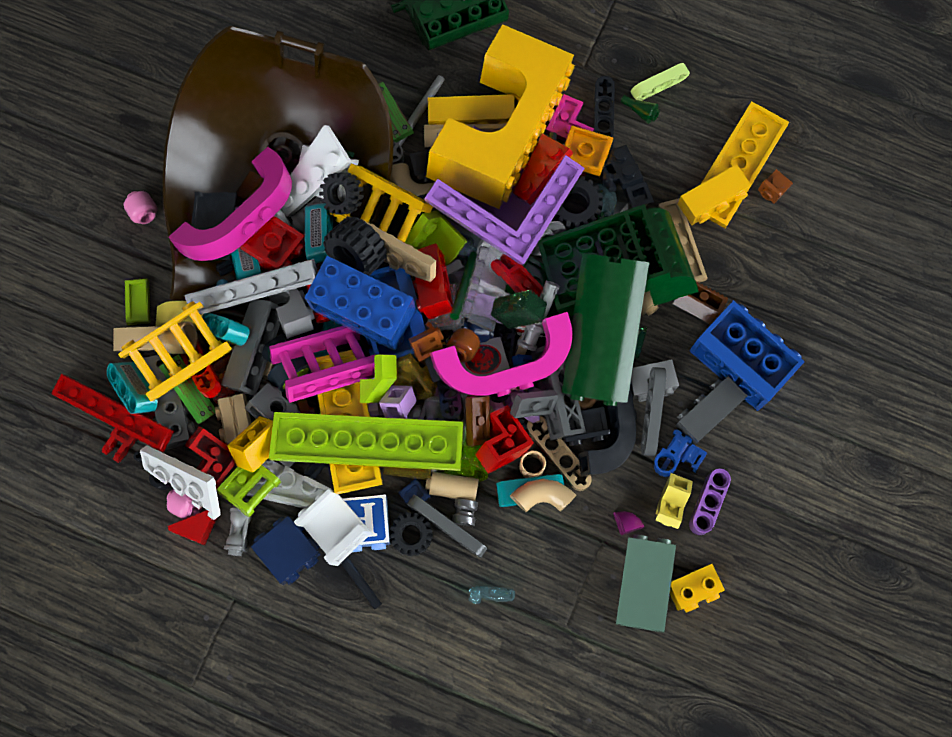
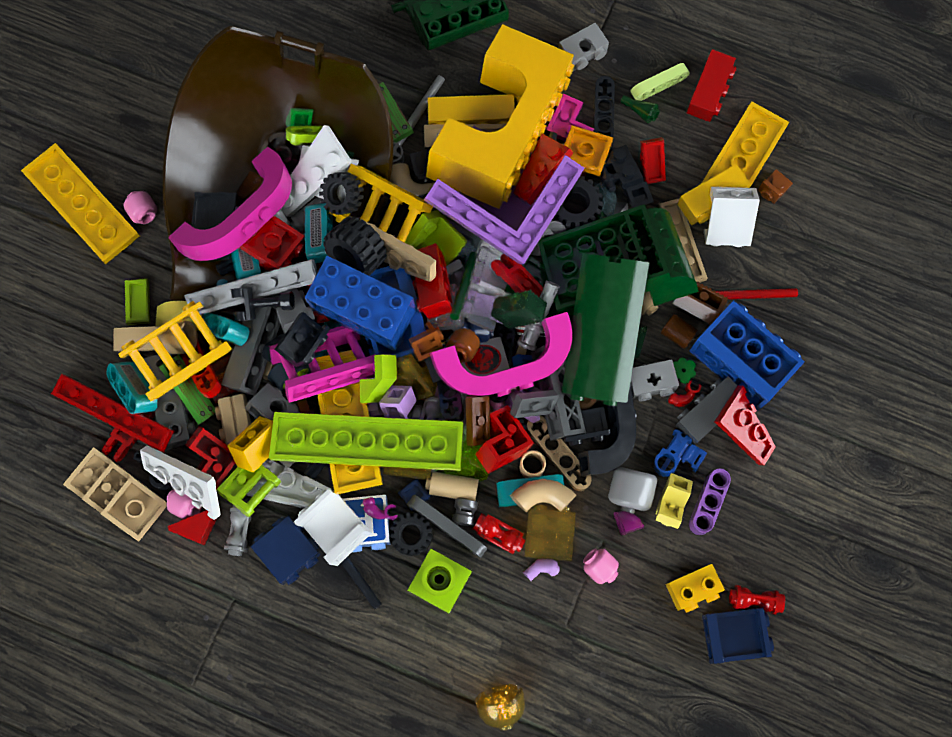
(80, 203): none -> yellow plate
(116, 494): none -> tan slope
(285, 300): none -> black bar
(299, 117): none -> green slope
(302, 134): none -> lime plate
(302, 340): none -> black bracket
(374, 512): none -> magenta arm
(443, 594): none -> lime plant
(489, 527): none -> red piece
(491, 593): clear light blue arm -> none
(502, 706): none -> clear yellow cylinder
(542, 565): none -> lavender arm
(549, 533): none -> clear yellow plate
(589, 38): none -> light grey brick
(601, 566): none -> bright pink head
(632, 489): none -> light grey head
(646, 583): sand green panel -> none
(653, 160): none -> red tile
(653, 411): dark grey beam -> none
(679, 331): none -> reddish brown piece
(683, 400): none -> red arm
(688, 367): none -> green plant
(712, 86): none -> red brick
(732, 216): none -> white panel
(737, 635): none -> dark blue panel
(743, 427): none -> wing
(763, 293): none -> red bar
(769, 600): none -> red piece

